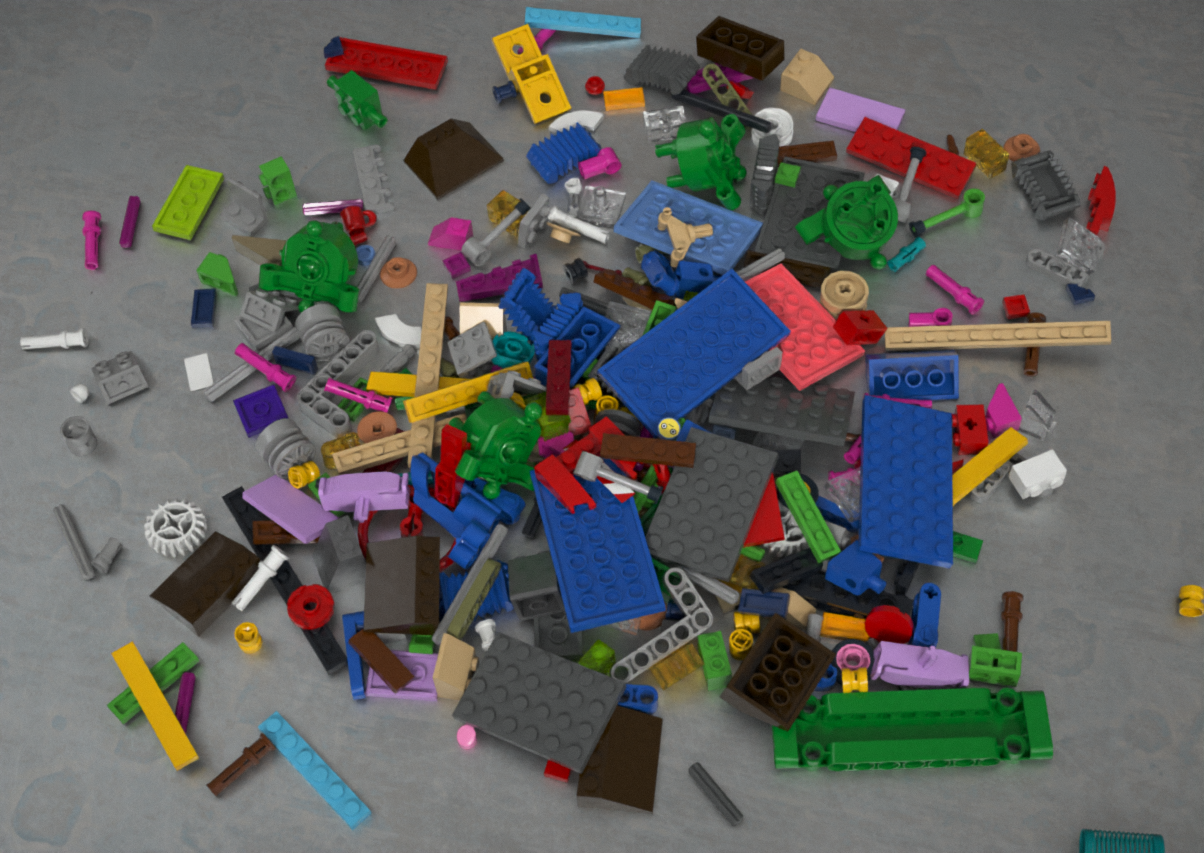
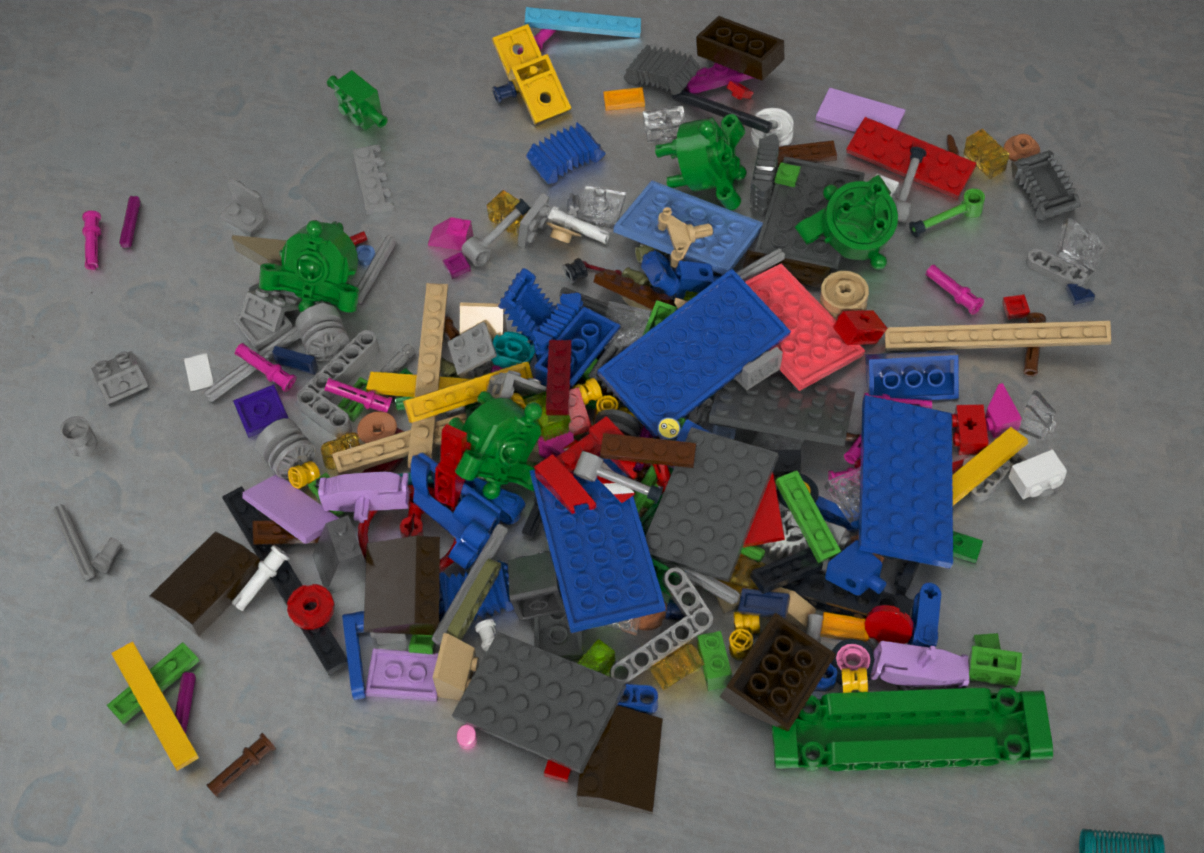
(64, 338): white pin -> none
(80, 392): white hinge -> none
(182, 515): white gear -> none
(188, 202): lime plate -> none
(203, 308): dark blue tile -> none
(217, 273): bright green slope -> none
(248, 632): yellow wheel -> none
(277, 181): bright green brick -> none
(315, 770): medium azure plate -> none
(330, 206): axle -> none
(334, 48): dark blue tile -> none
(354, 221): red piece -> none
(381, 660): reddish brown tile -> none
(389, 63): red plate -> none
(398, 332): white tile -> none
(401, 278): nougat piece -> none
(450, 157): dark brown slope -> none
(497, 280): magenta wing -> none
(573, 186): white hinge -> none
(588, 119): white tile -> none
(595, 85): red plate -> none
(605, 161): dark pink piece -> none
(715, 793): dark grey axle -> none
(730, 95): olive beam -> none
(806, 77): tan slope -> none
(906, 254): teal pin -> none
(939, 317): dark pink piece -> none
(1011, 617): reddish brown pin -> none
(1102, 202): red slope -> none
(1191, 601): yellow wheel -> none

